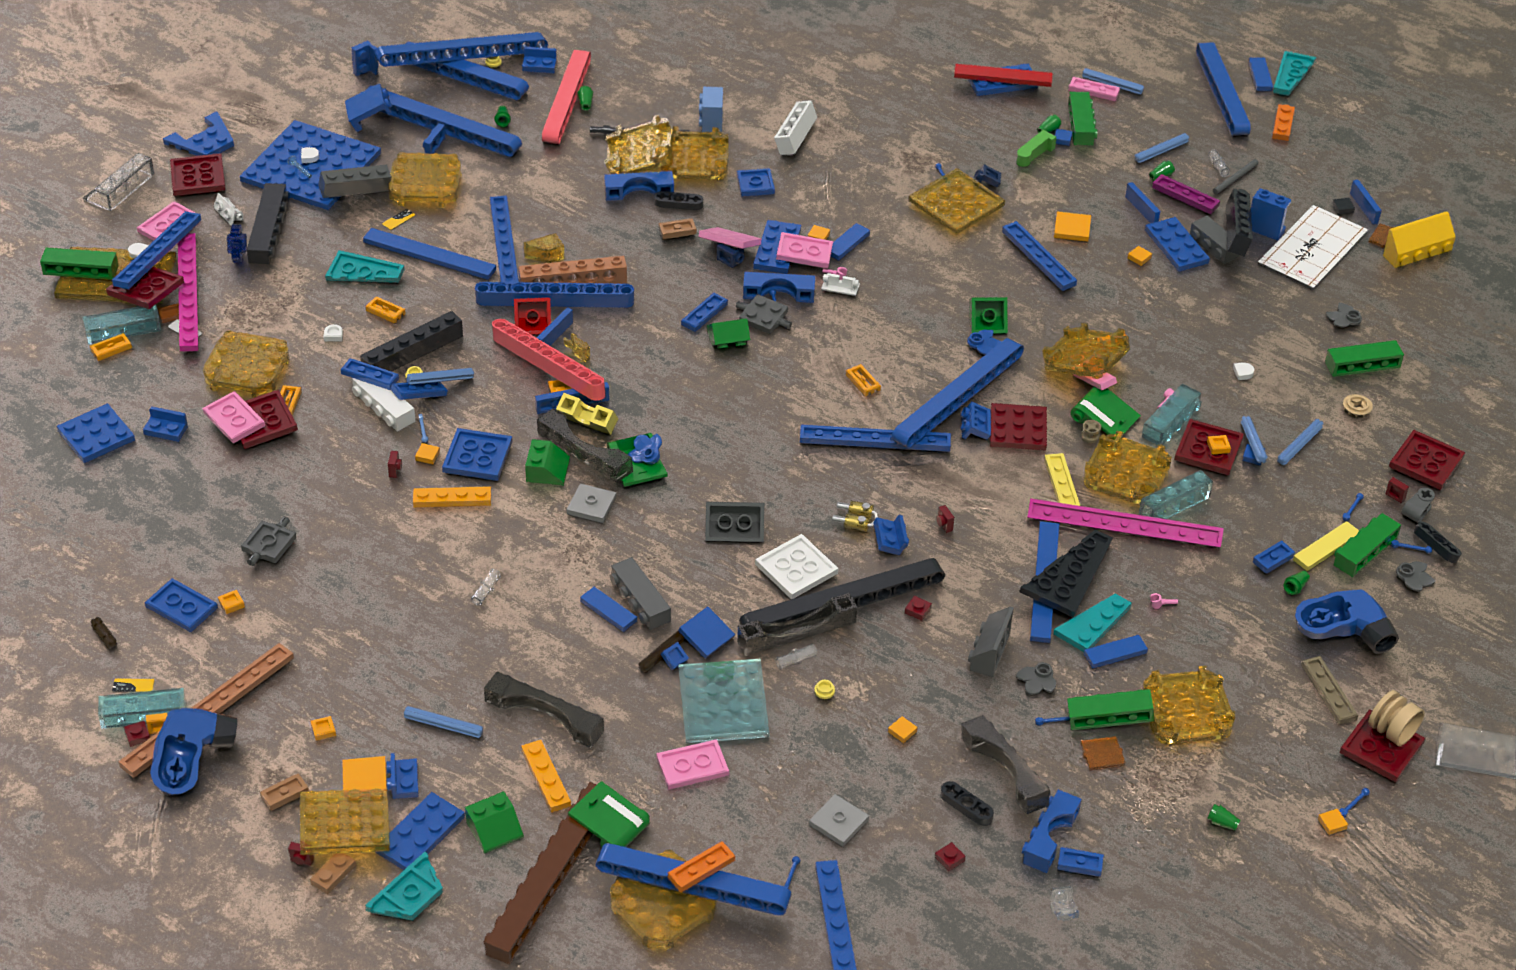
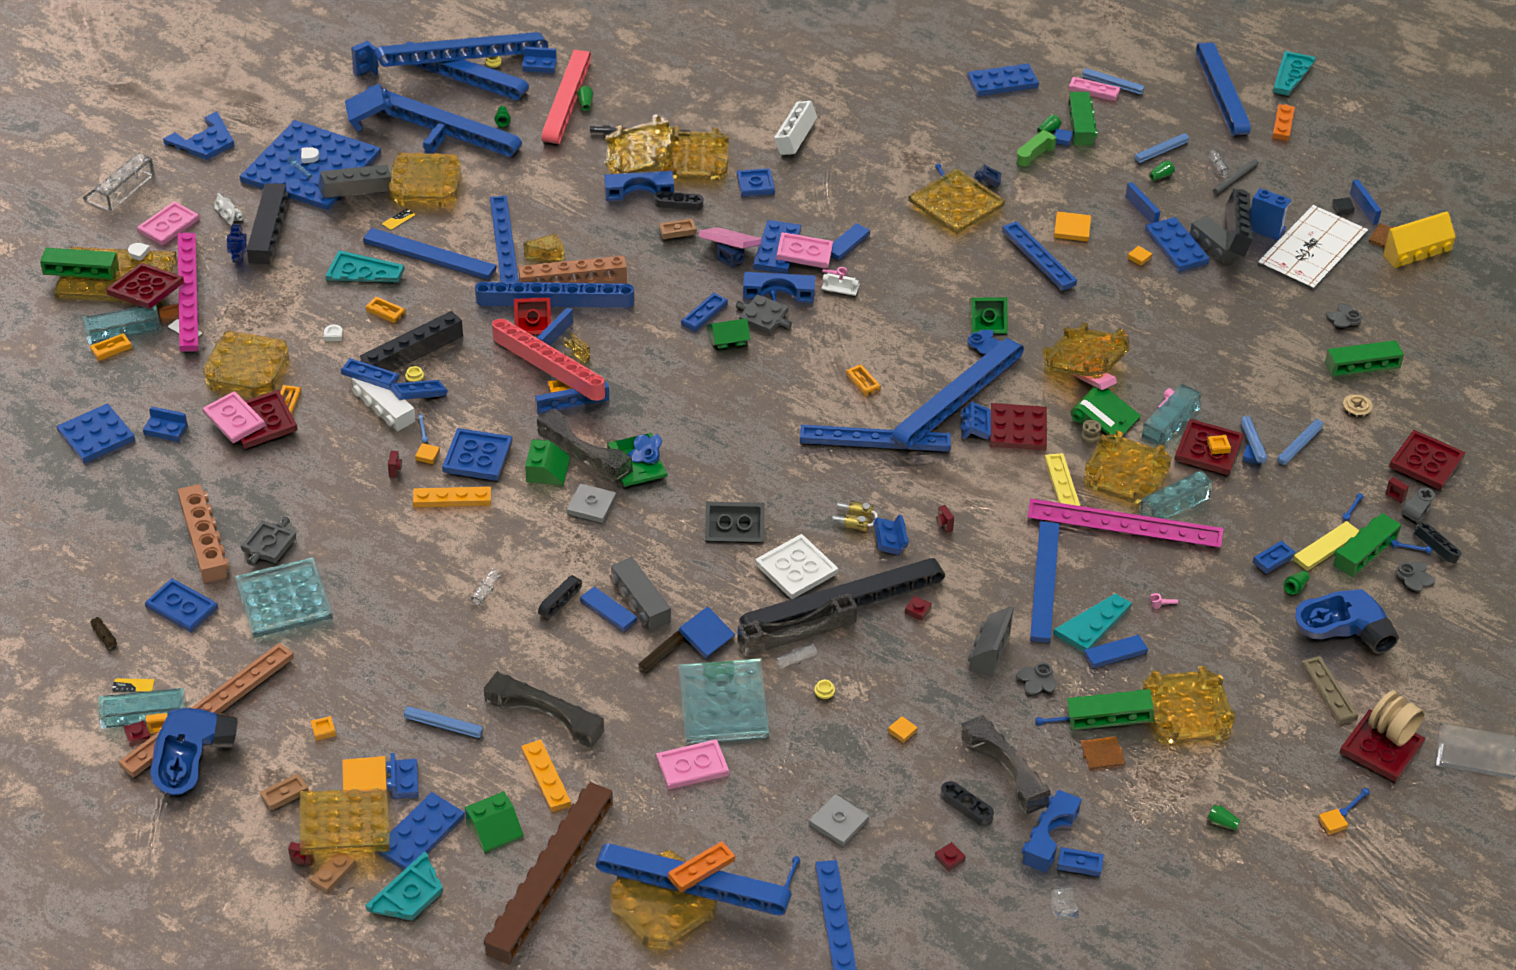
(156, 250): blue plate -> none
(197, 174): dark red plate -> none
(202, 533): none -> nougat brick
(231, 602): light orange tile -> none
(283, 597): none -> clear light blue plate
(440, 376): medium blue axle -> none
(560, 597): none -> black beam
(595, 418): light yellow arch -> none
(611, 817): green door -> none
(674, 656): blue tile -> none
(711, 108): medium blue brick -> none
(819, 232): light orange tile -> none
(1003, 75): red tile -> none
(1069, 576): black wing -> none
(1186, 194): magenta plate -> none
(1243, 371): white tile -> none
(1260, 74): blue tile -> none

